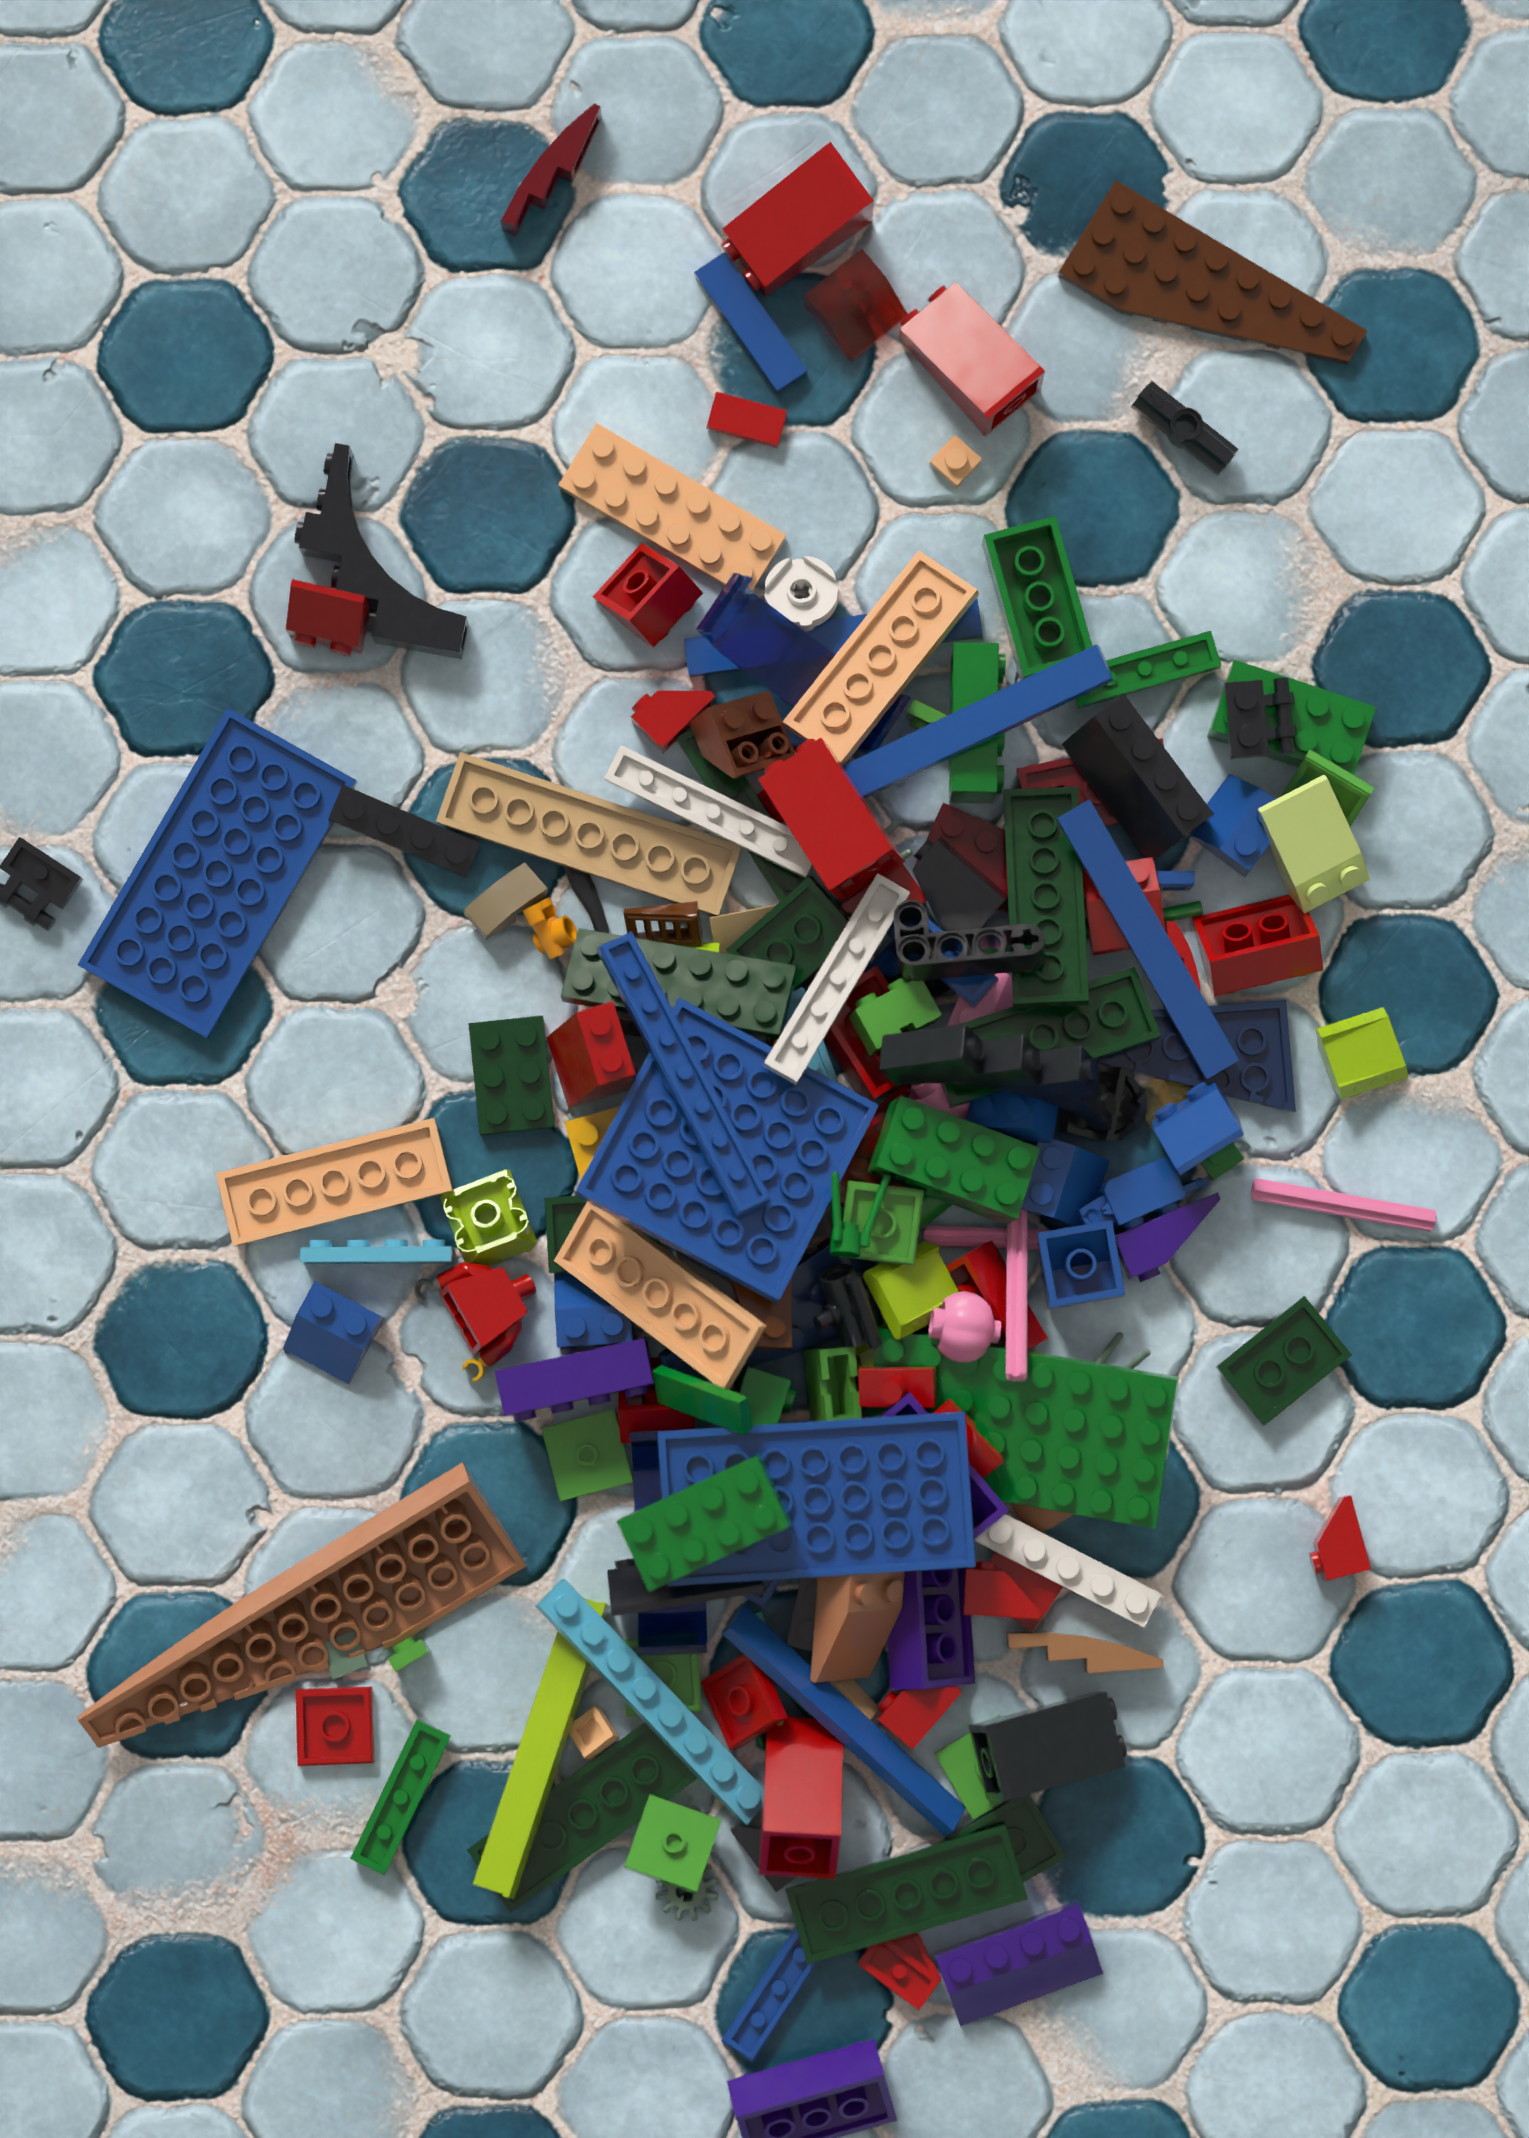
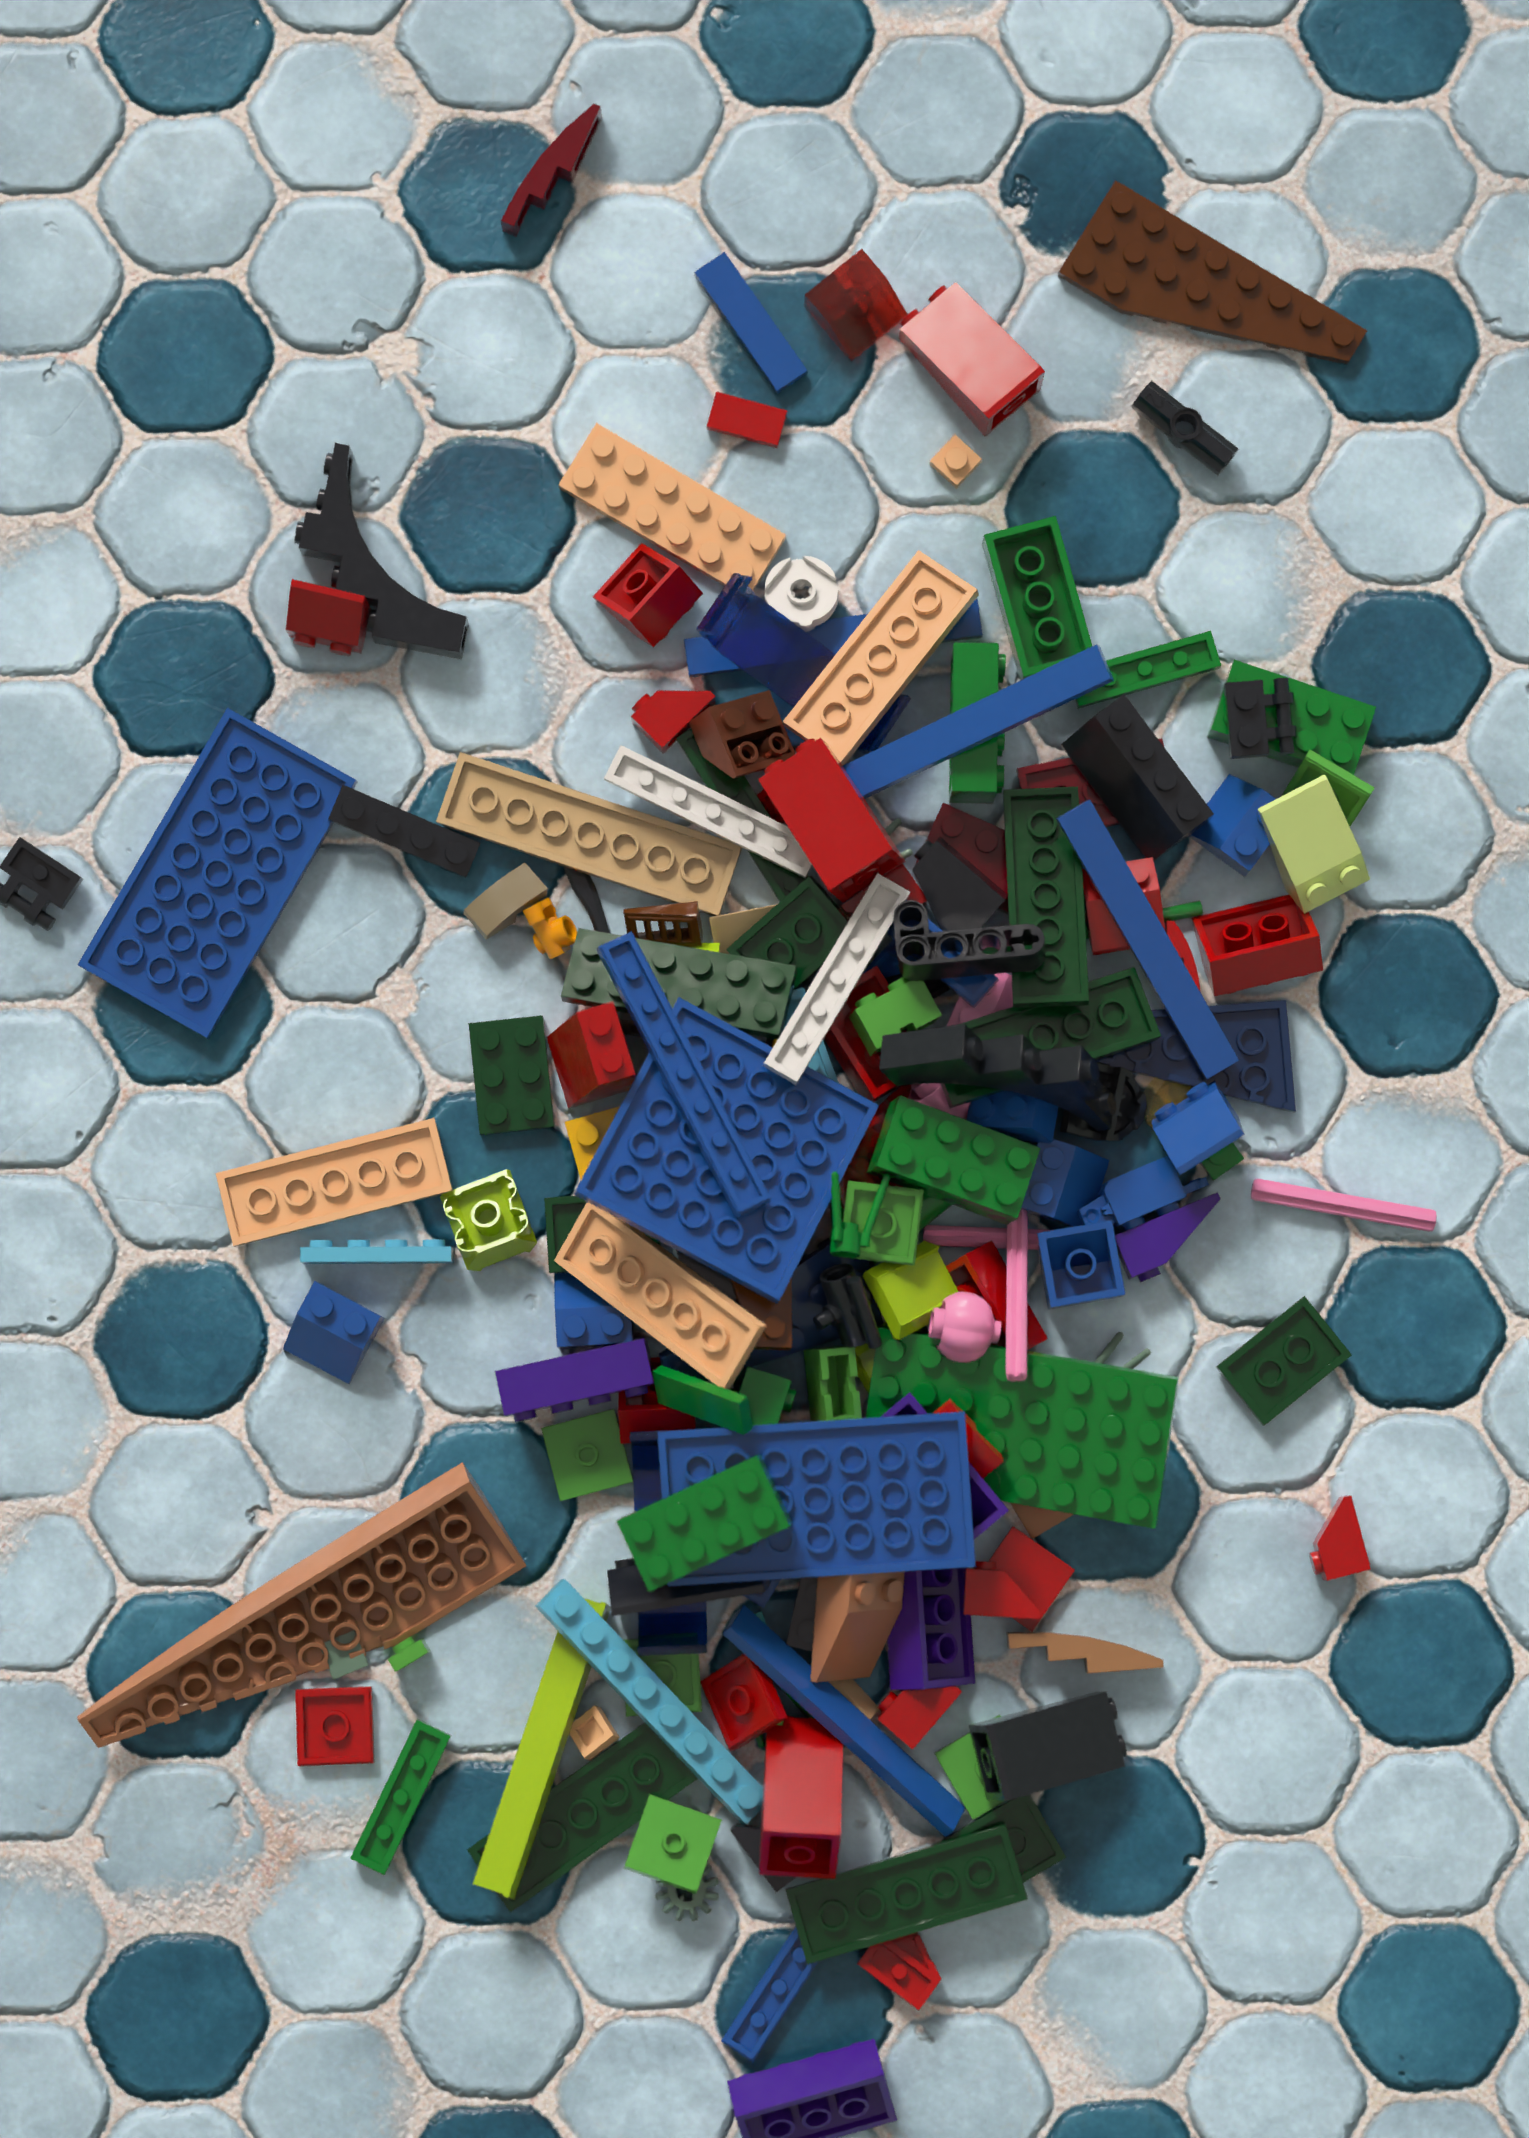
(484, 1308): red torso -> none
(798, 221): red slope -> none
(890, 1384): red tile -> none
(922, 715): bright green plate -> none
(1018, 1963): dark purple slope -> none
(1071, 1569): white plate -> none
(1176, 880): blue tile -> none
(1361, 1053): lime slope -> none

